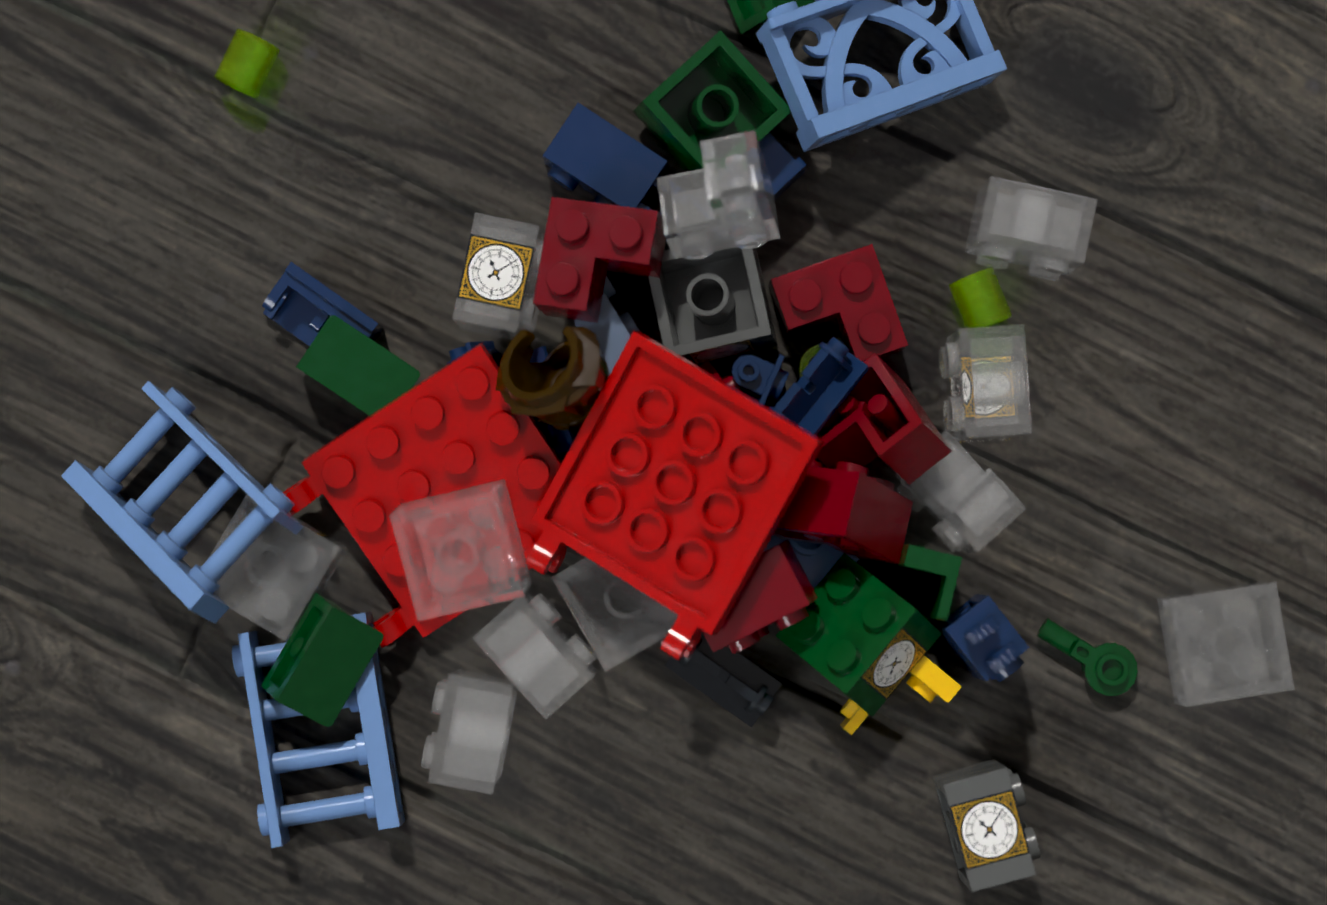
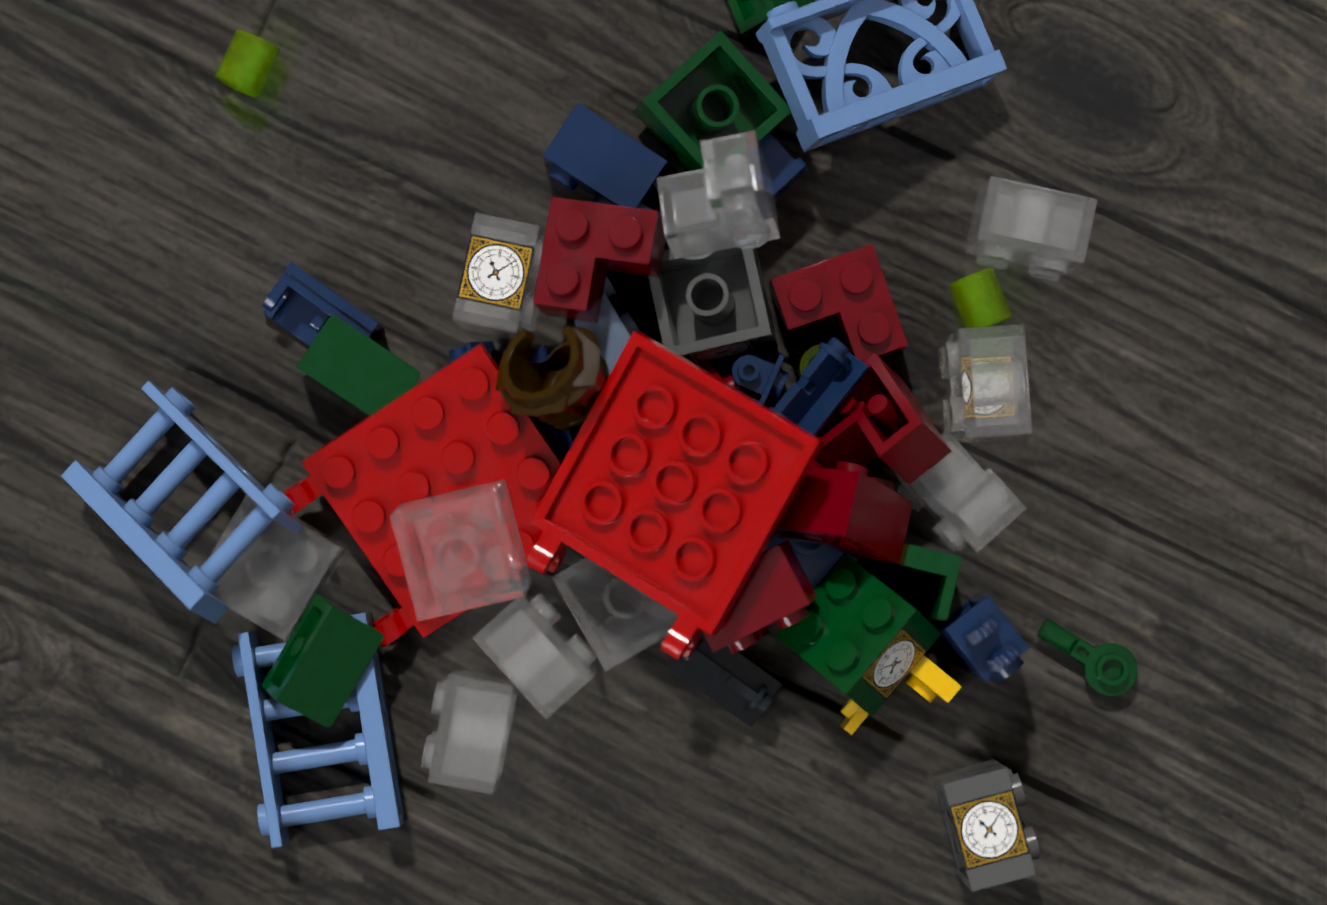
(1225, 643): clear brick -> none

